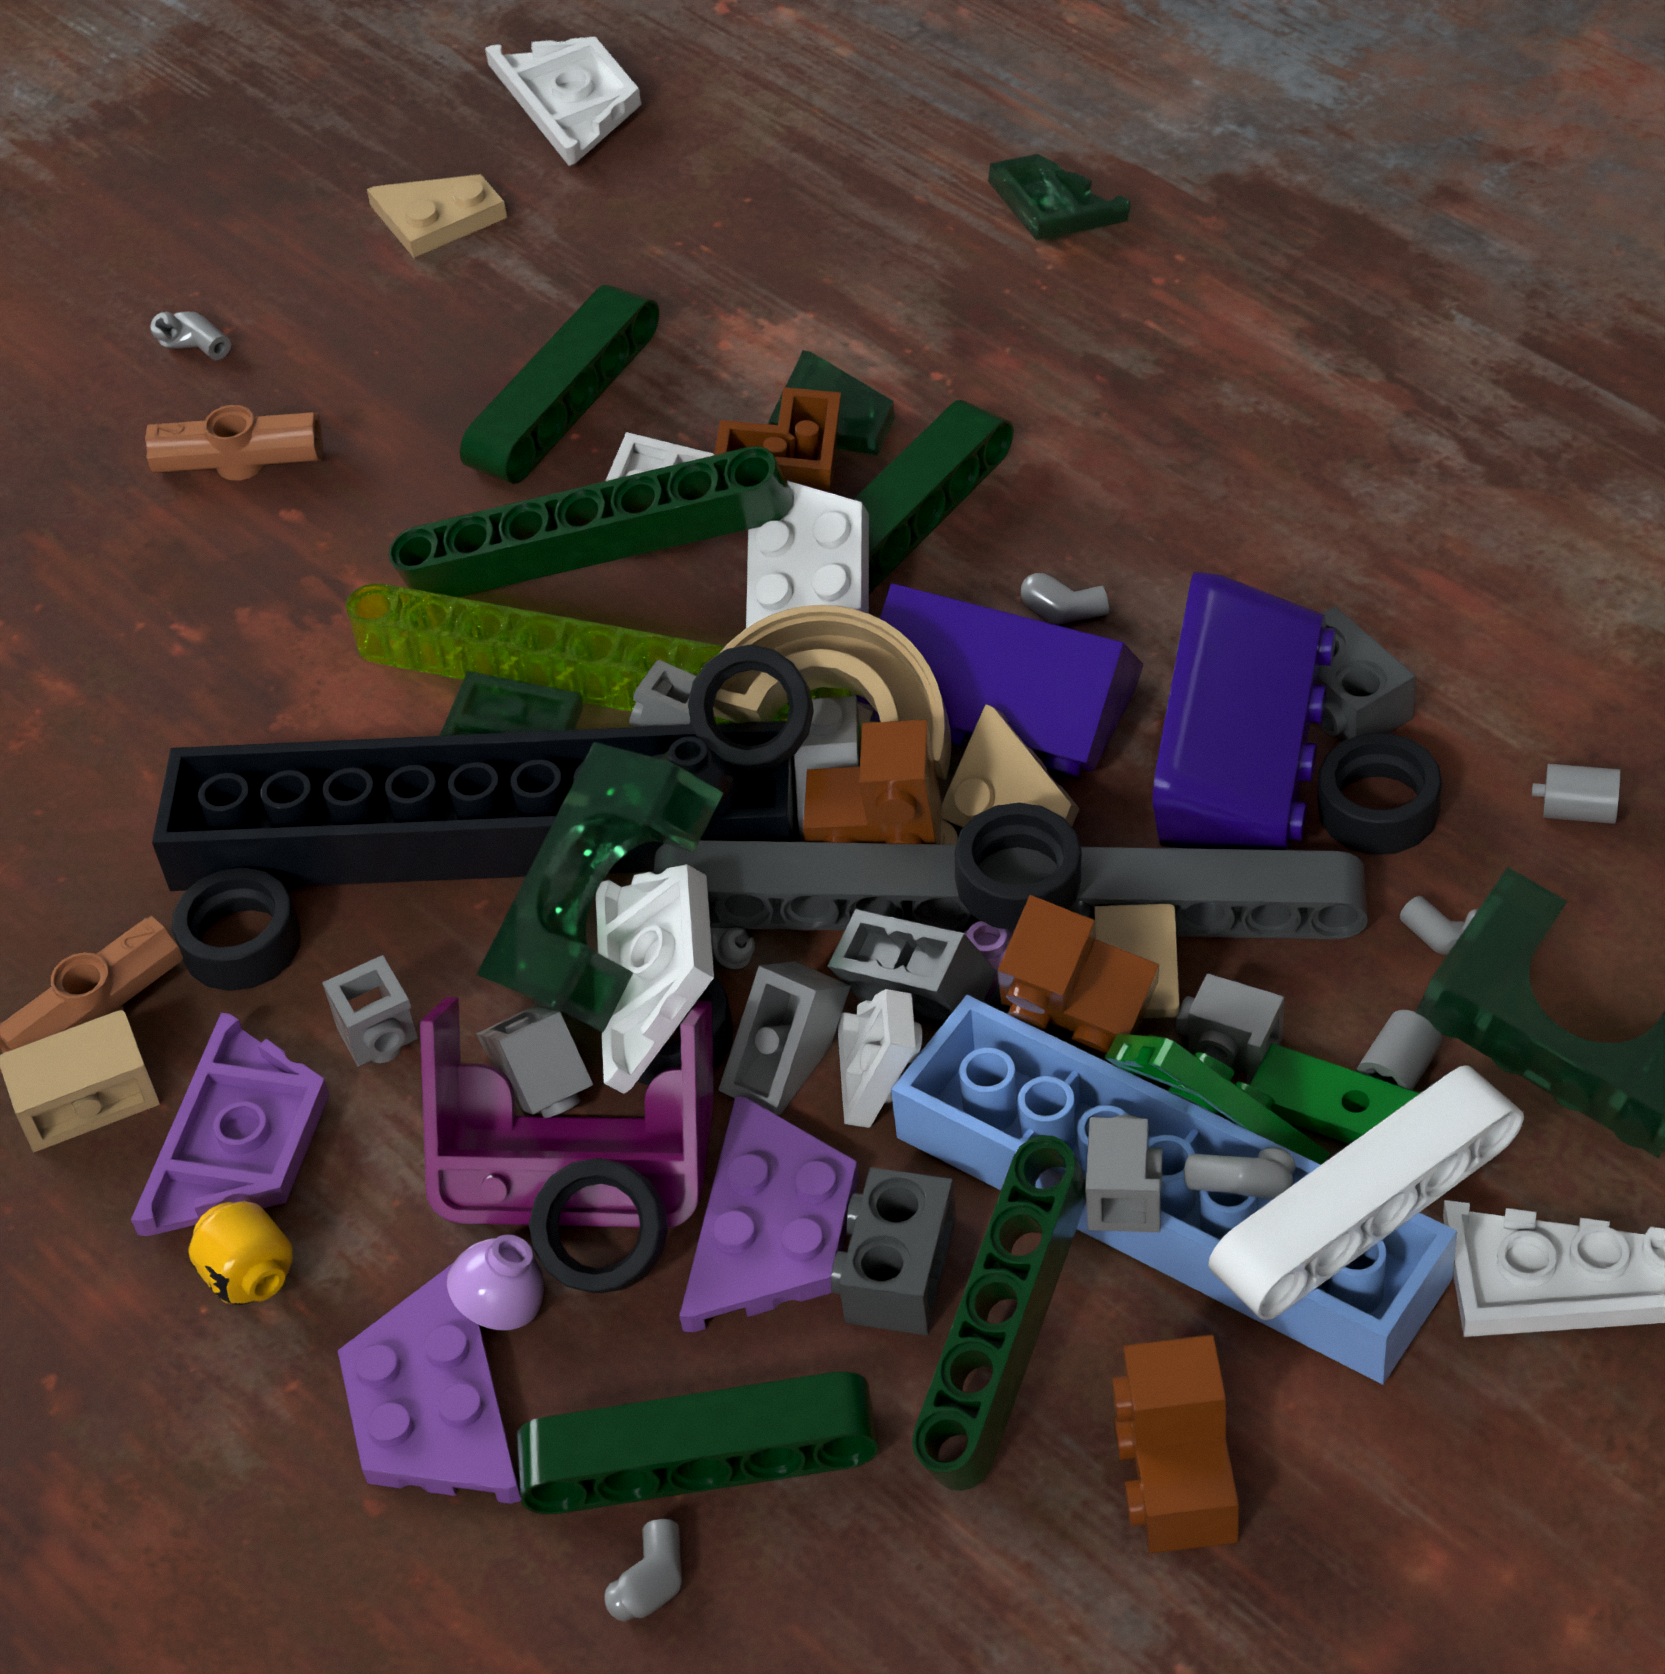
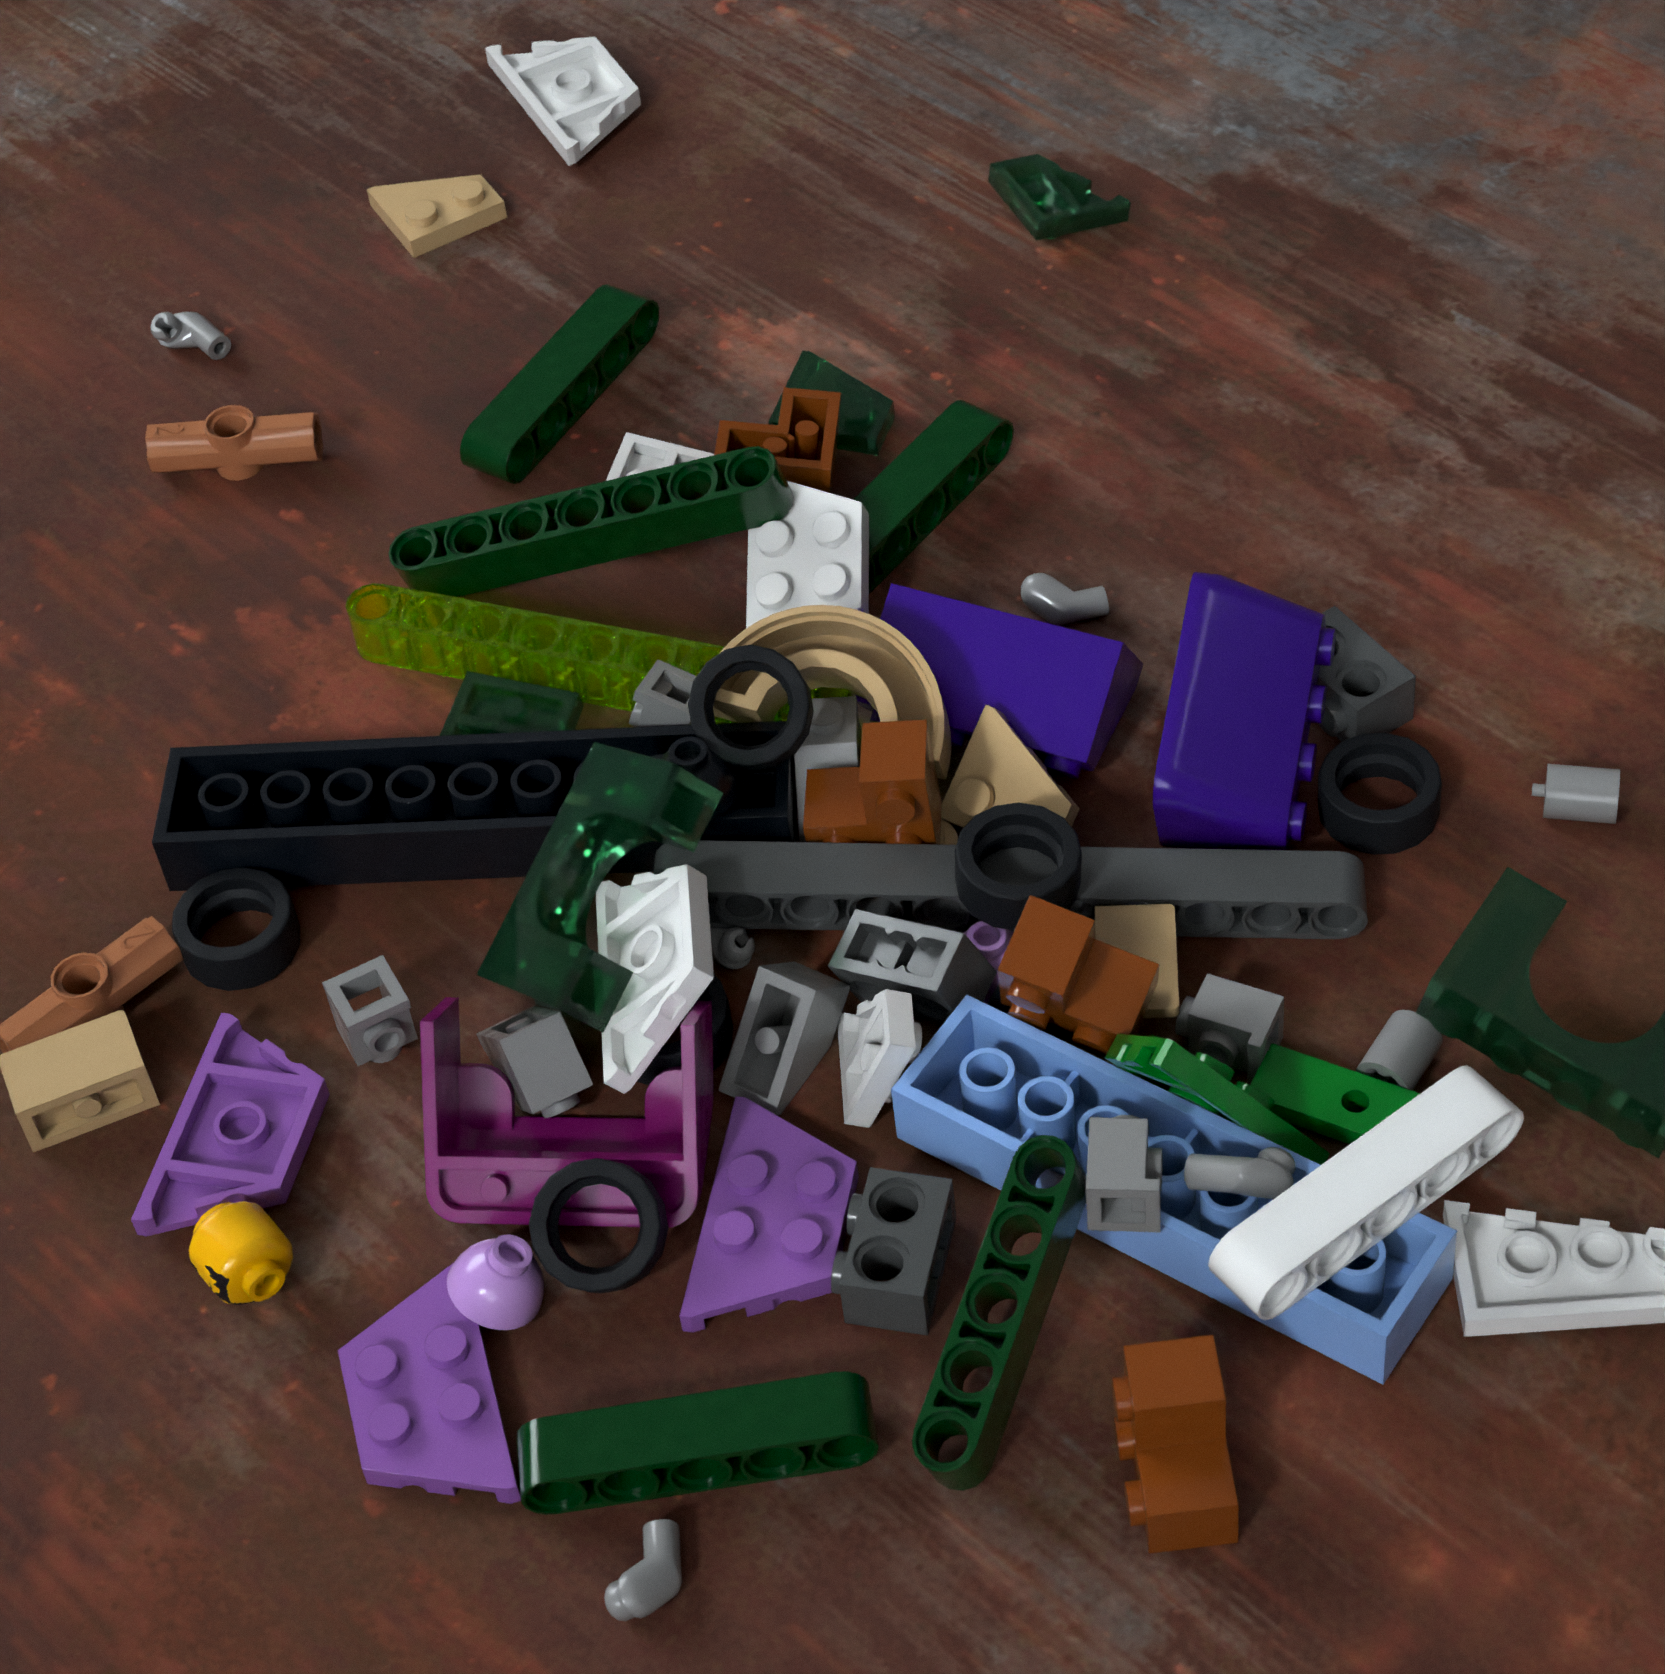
(1432, 925): light grey arm -> none

